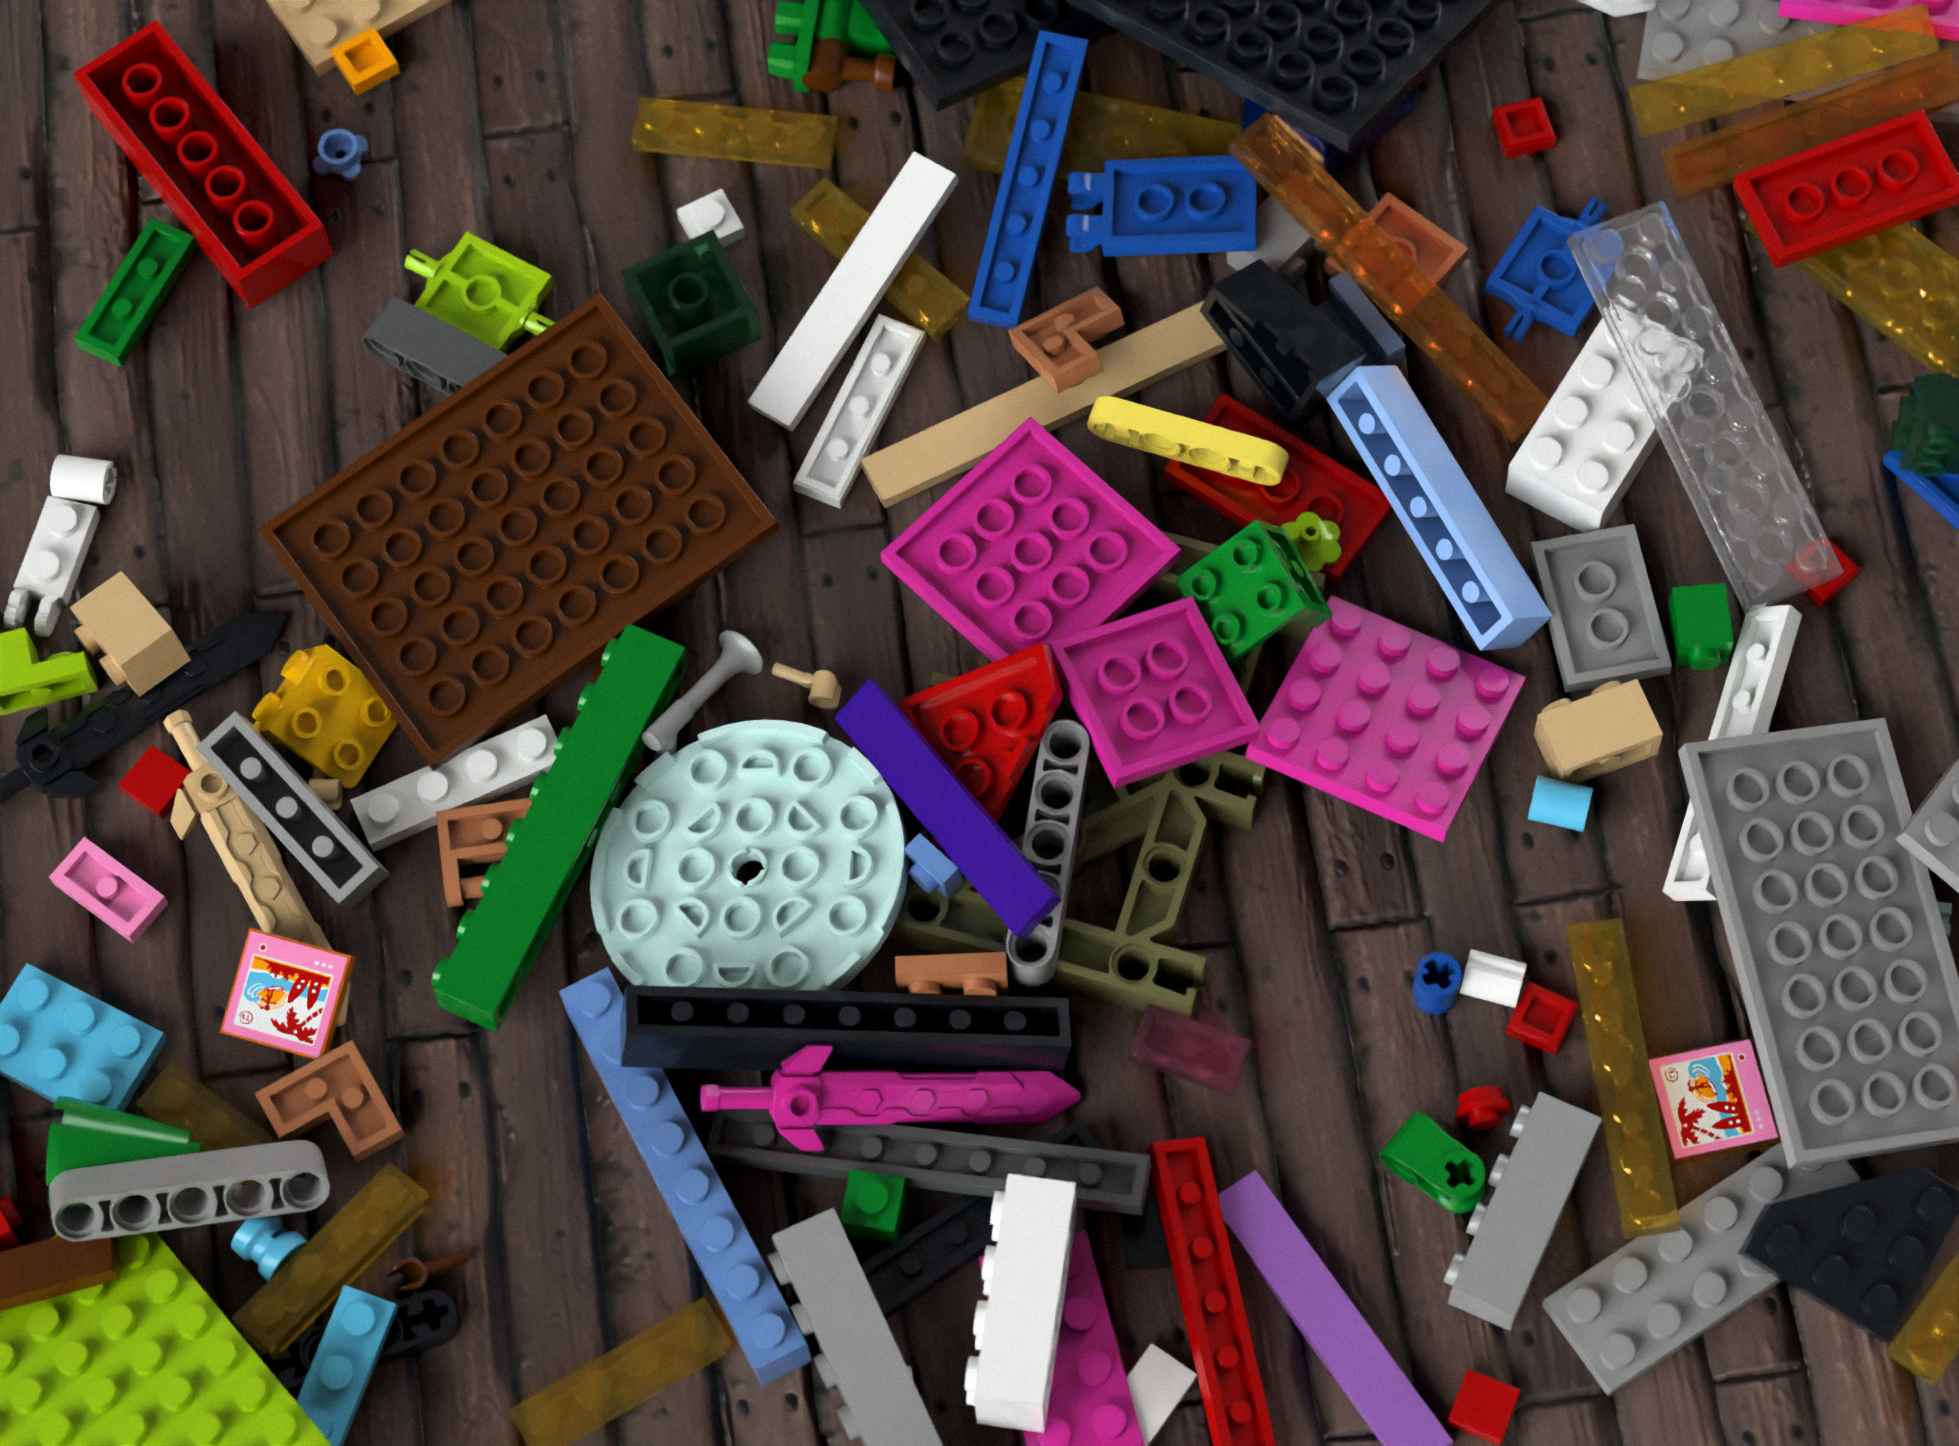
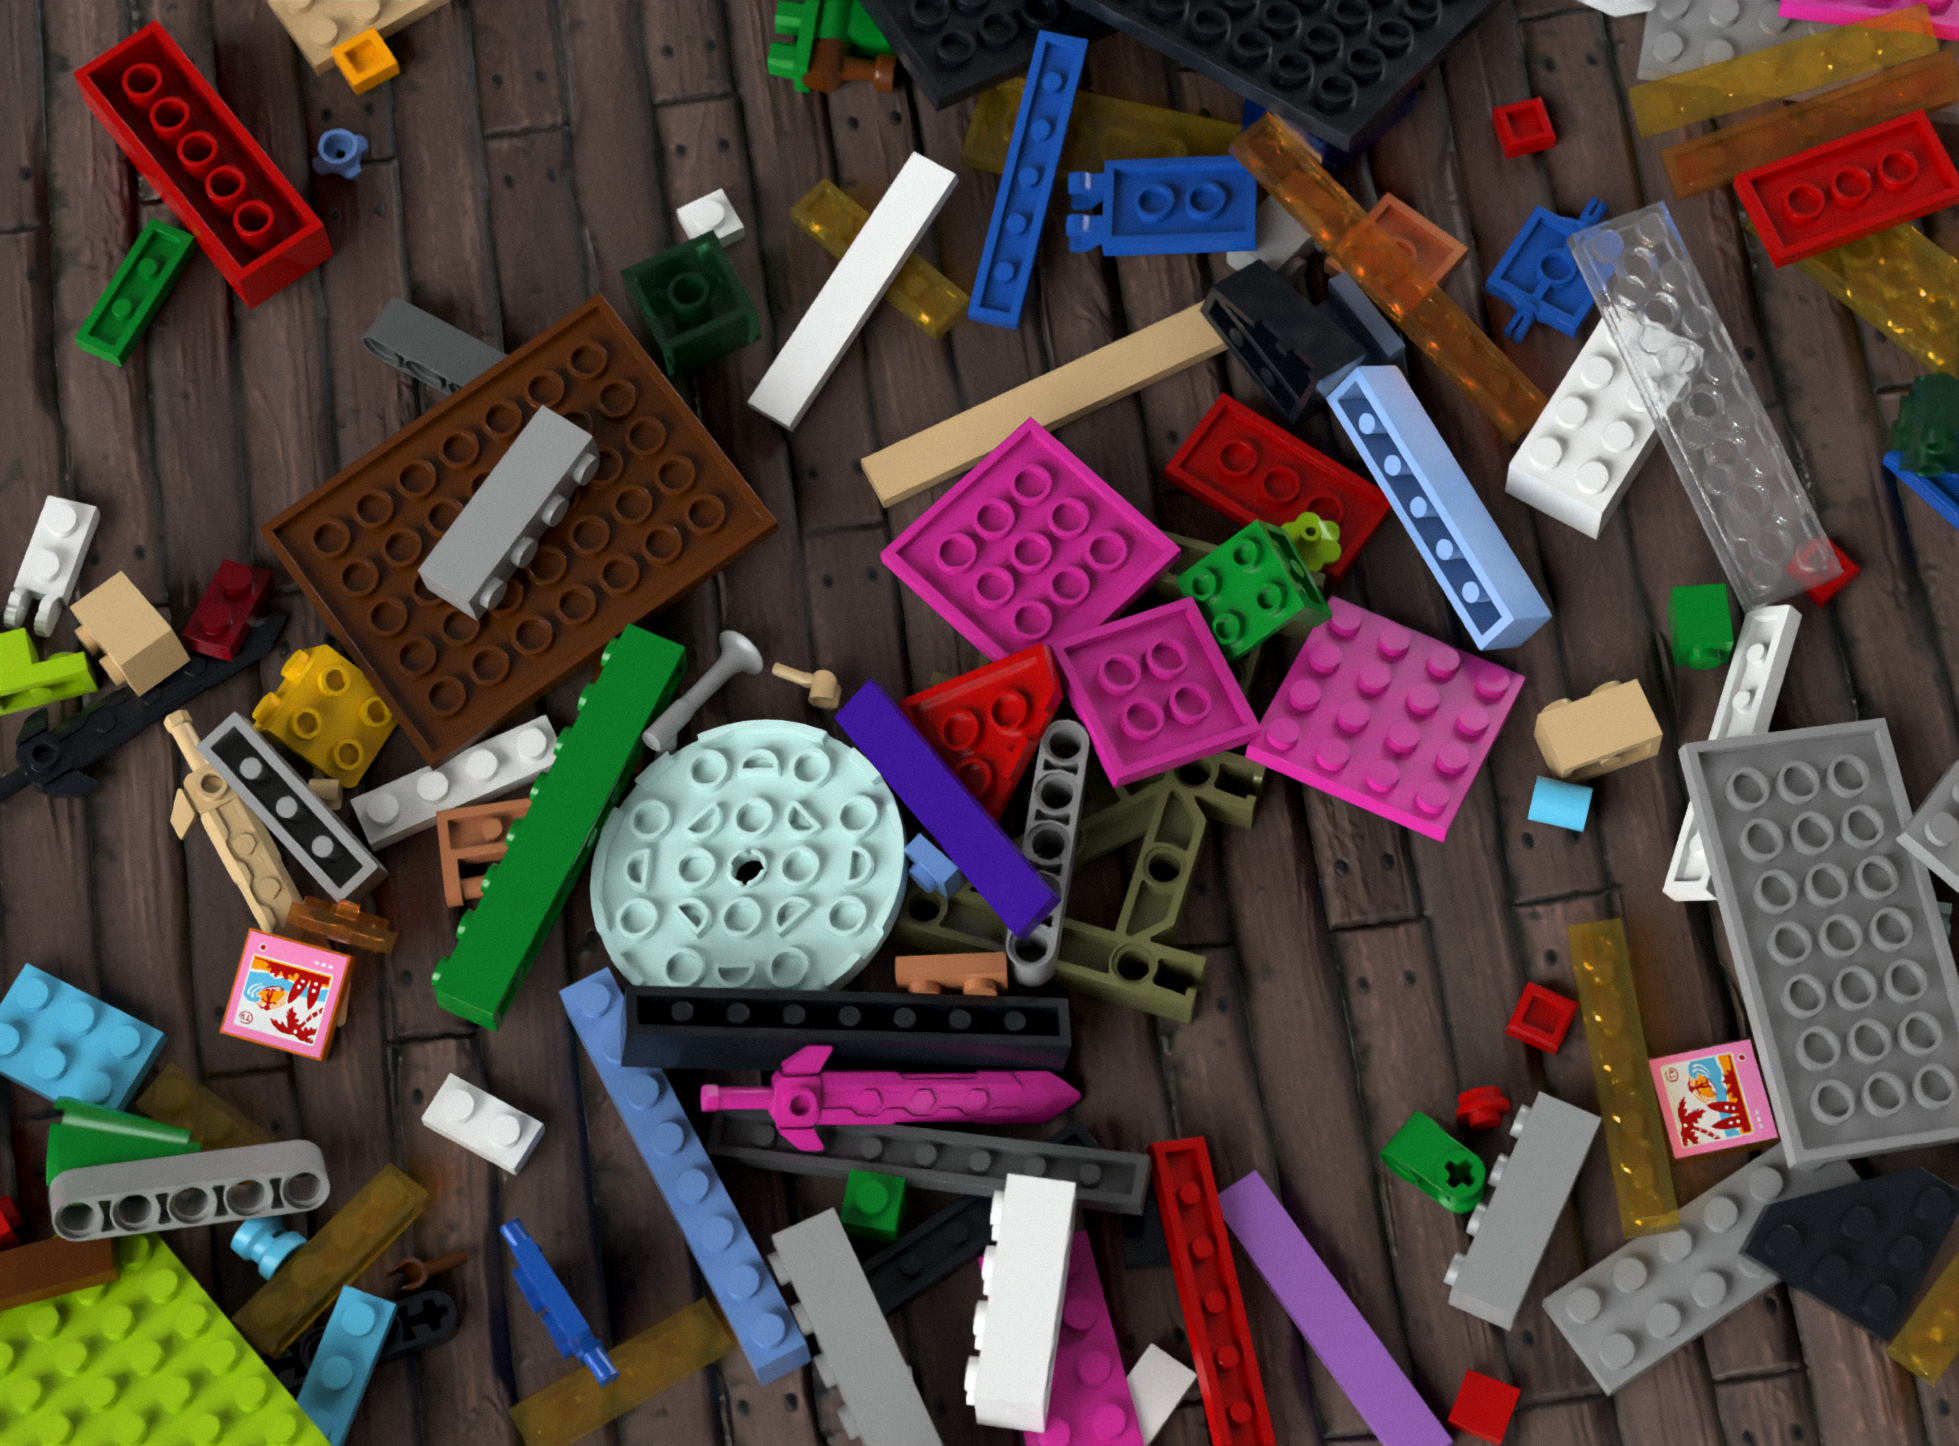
(83, 479): white piece -> none
(109, 890): bright pink plate -> none
(154, 781): red tile -> none
(227, 610): none -> dark red plate
(333, 1088): nougat plate -> none
(344, 926): none -> clear orange plate
(483, 291): lime plate -> none
(483, 1124): none -> white plate
(511, 513): none -> light grey brick
(562, 1318): none -> blue plate
(735, 133): clear yellow plate -> none
(859, 411): white tile -> none
(1060, 337): nougat plate -> none
(1188, 440): light yellow beam -> none
(1190, 1050): clear pink plate -> none
(1436, 983): blue piece -> none
(1493, 978): white piece -> none
(1600, 608): light grey plate -> none

